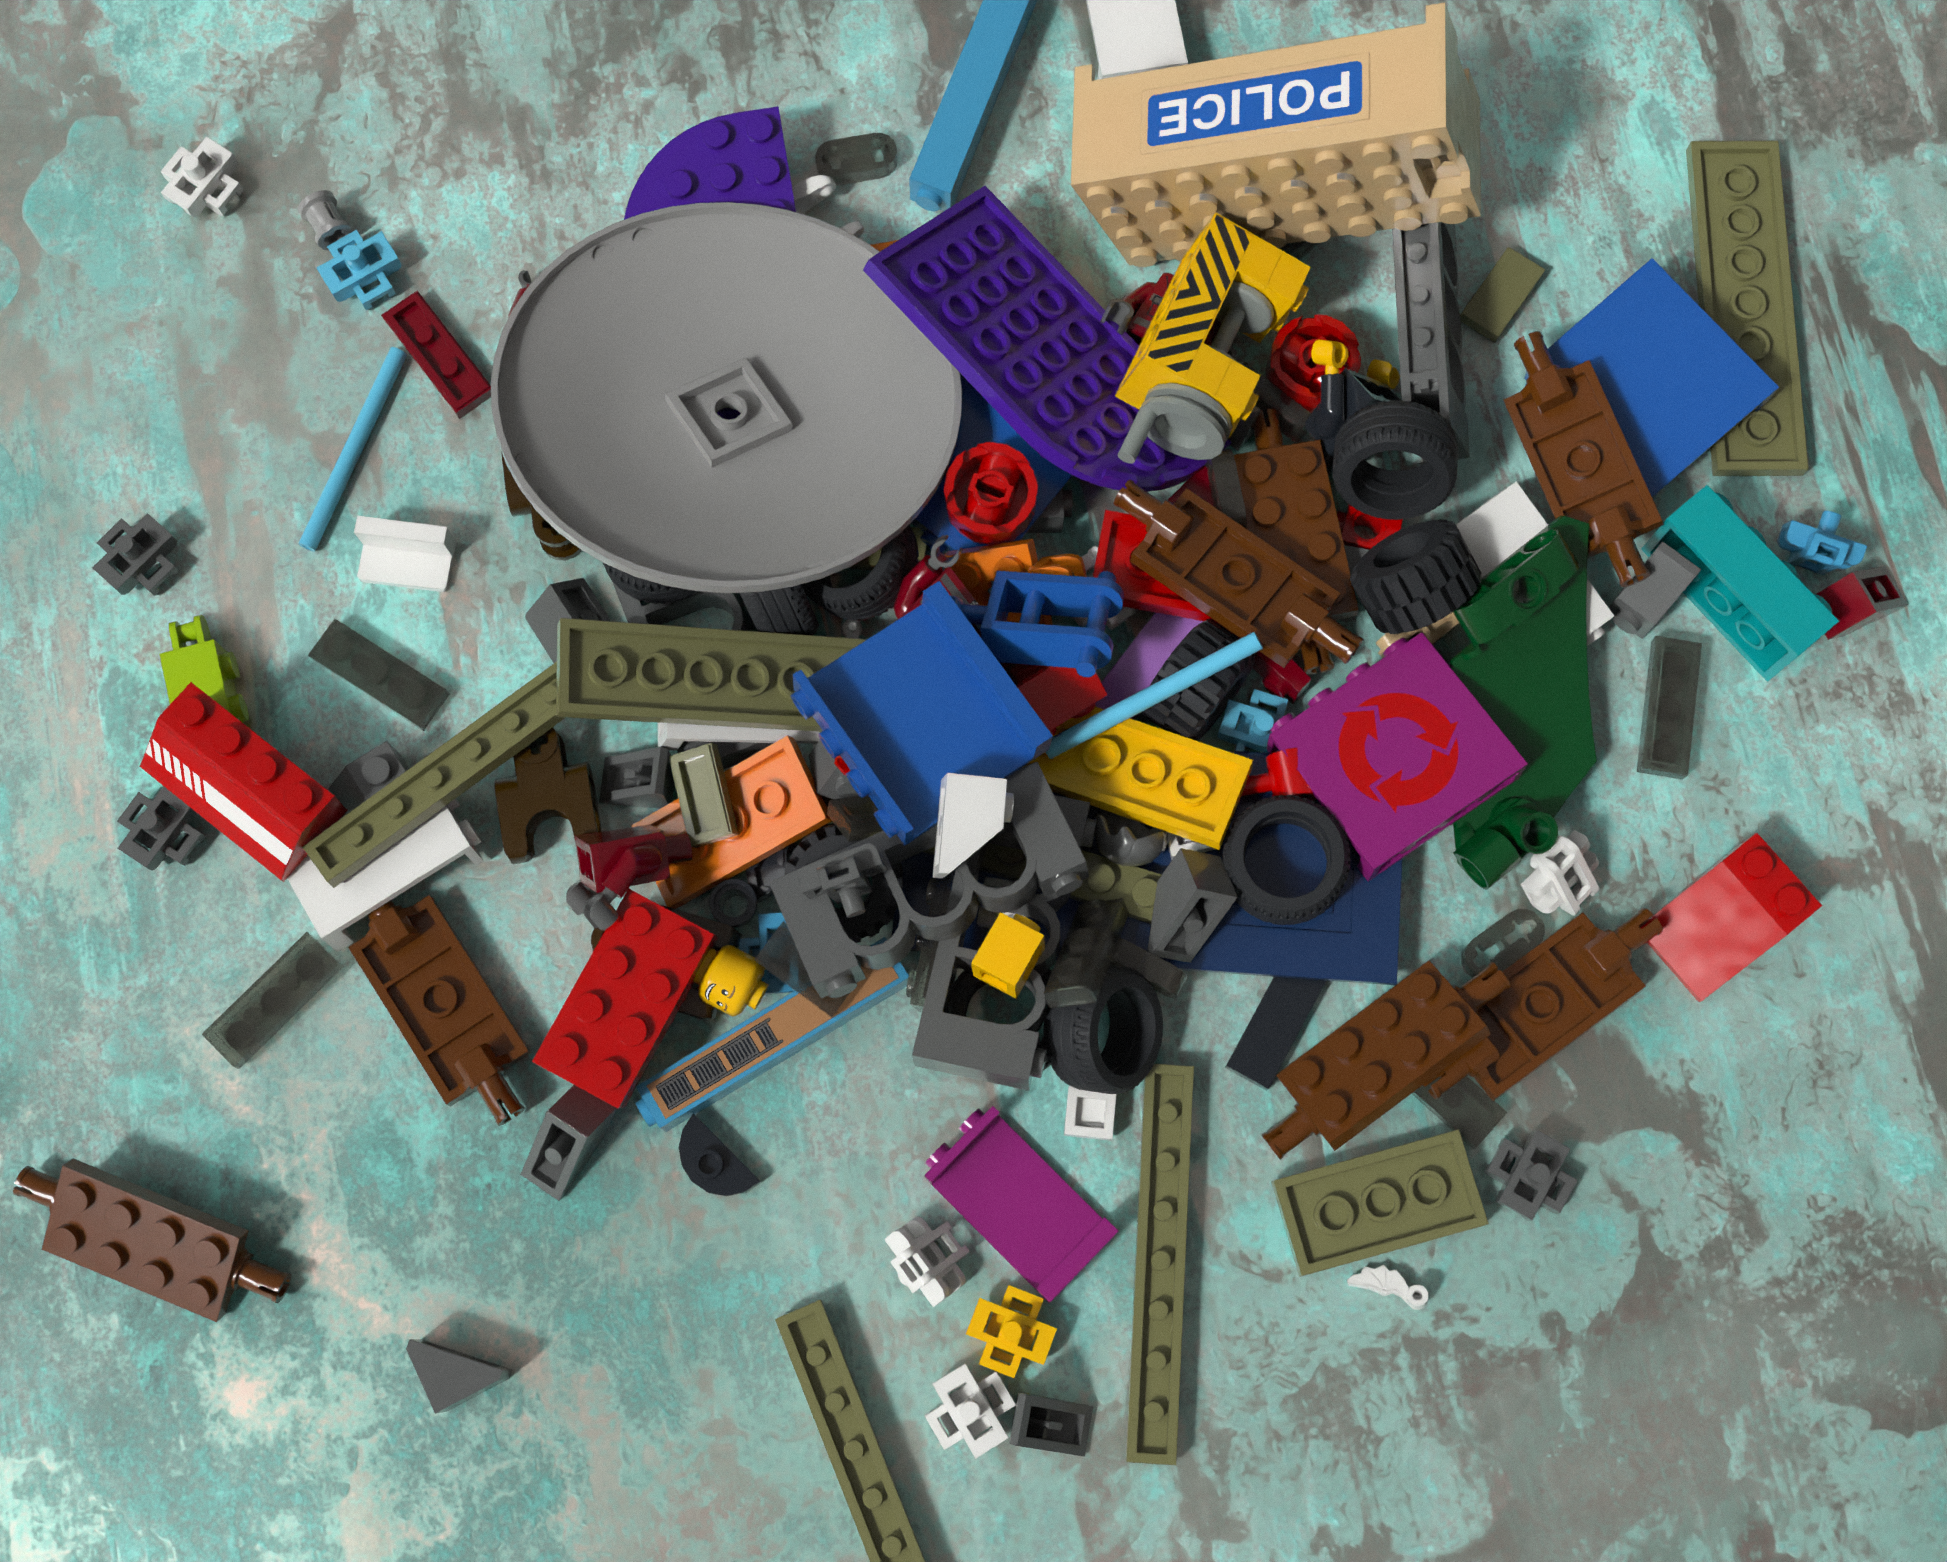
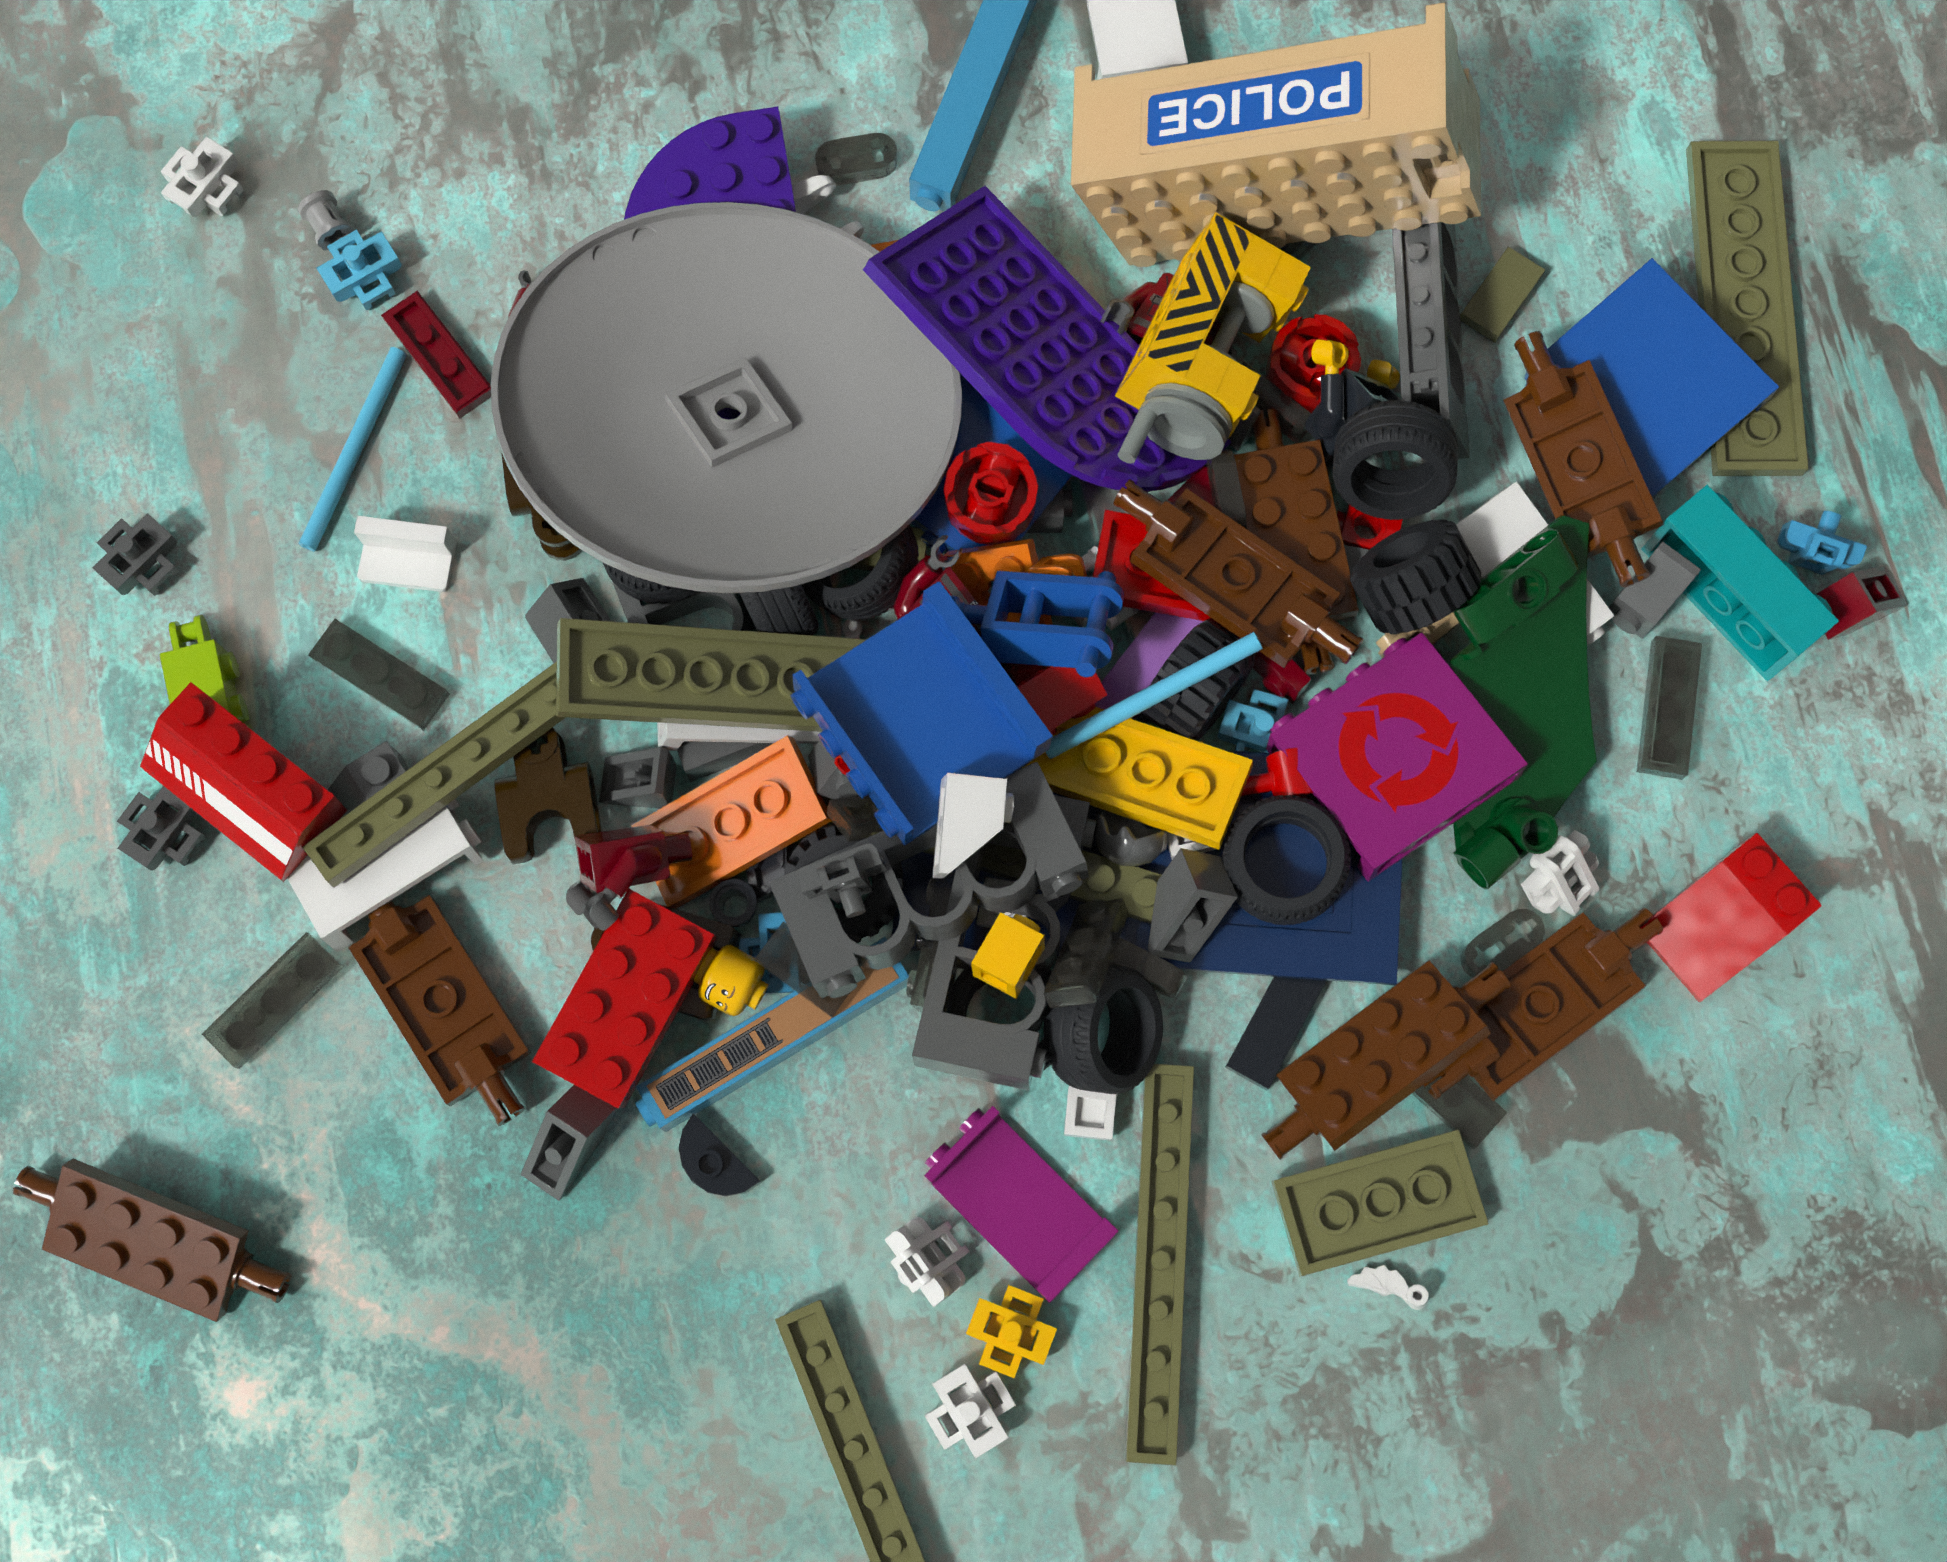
(451, 1375): dark grey slope -> none
(703, 795): tile -> none
(1050, 1424): dark grey slope -> none
(1535, 1172): dark grey piece -> none

